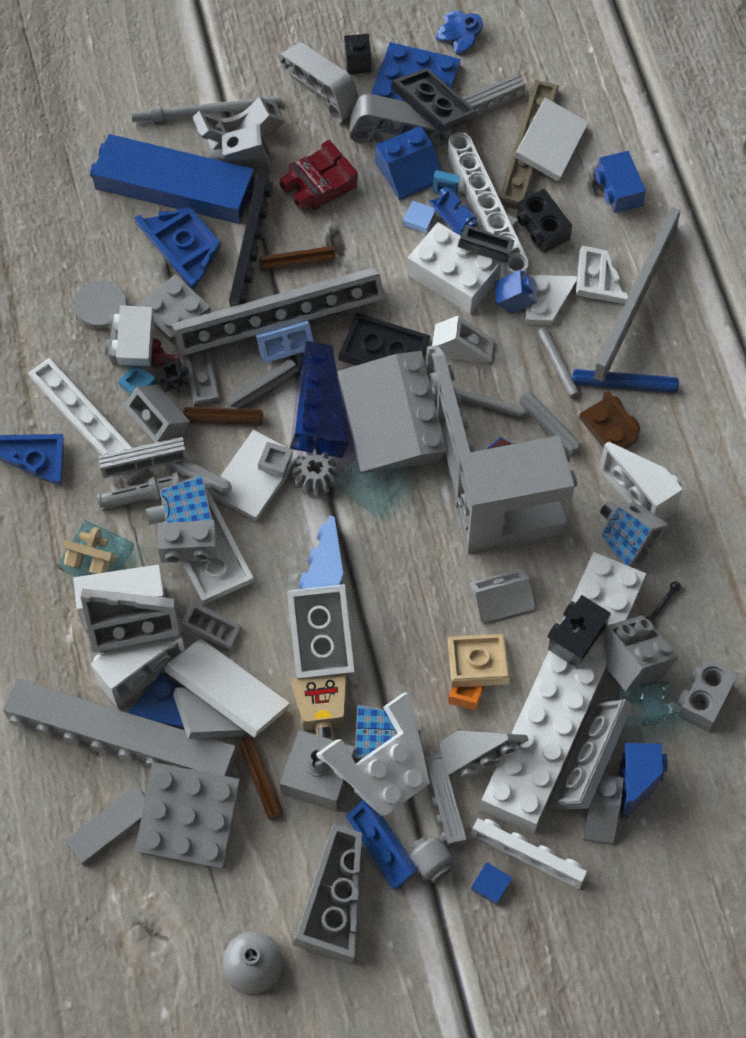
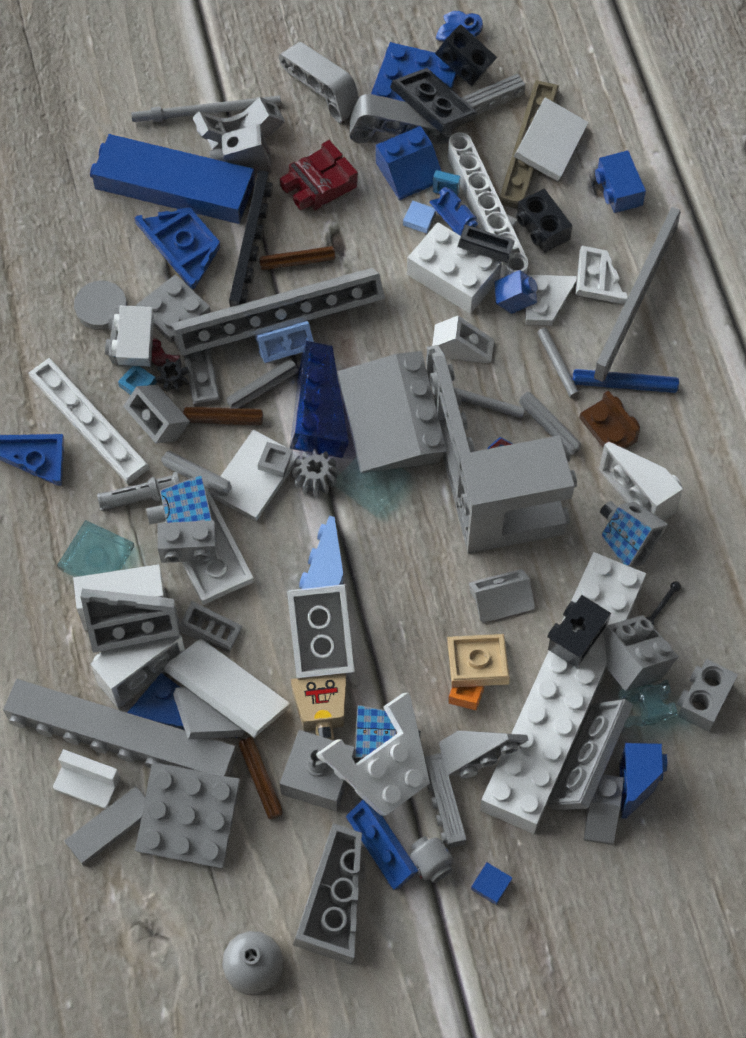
(86, 779): none -> white panel
(101, 559): tan hips -> none
(143, 457): light grey piece -> none
(357, 53): black brick -> none
(375, 339): black tile -> none
(466, 55): none -> black brick
(537, 857): white plate -> none

